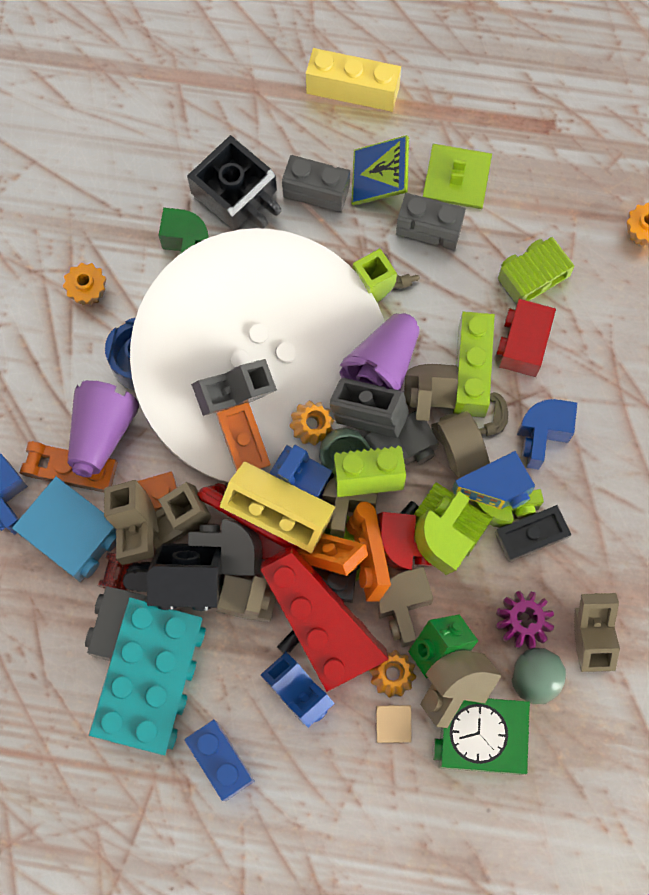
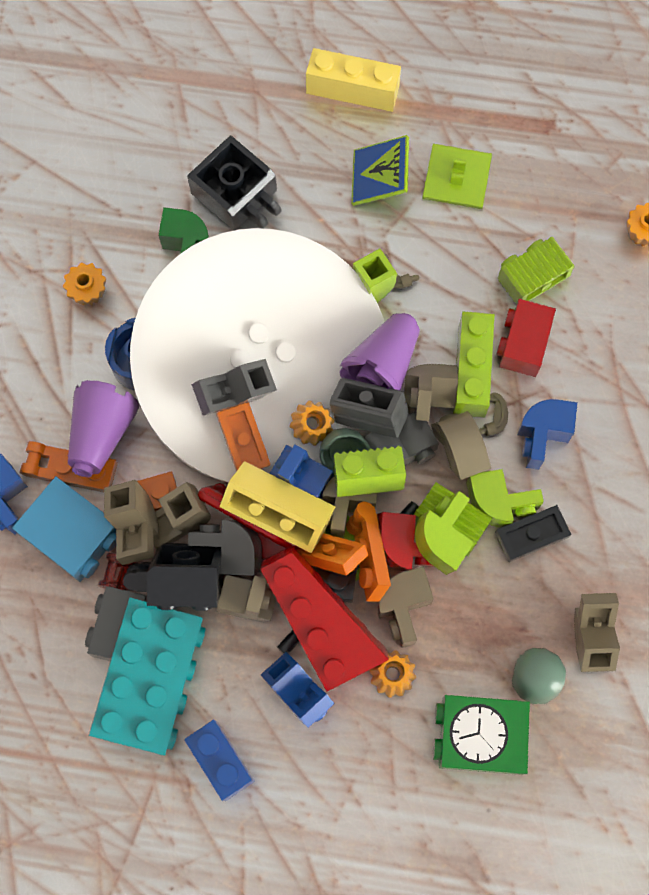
(316, 183): dark grey brick -> none
(393, 724): tan slope -> none
(430, 221): dark grey brick -> none
(441, 638): green head -> none
(455, 679): dark tan brick -> none
(498, 483): blue slope -> none
(534, 629): magenta gear -> none

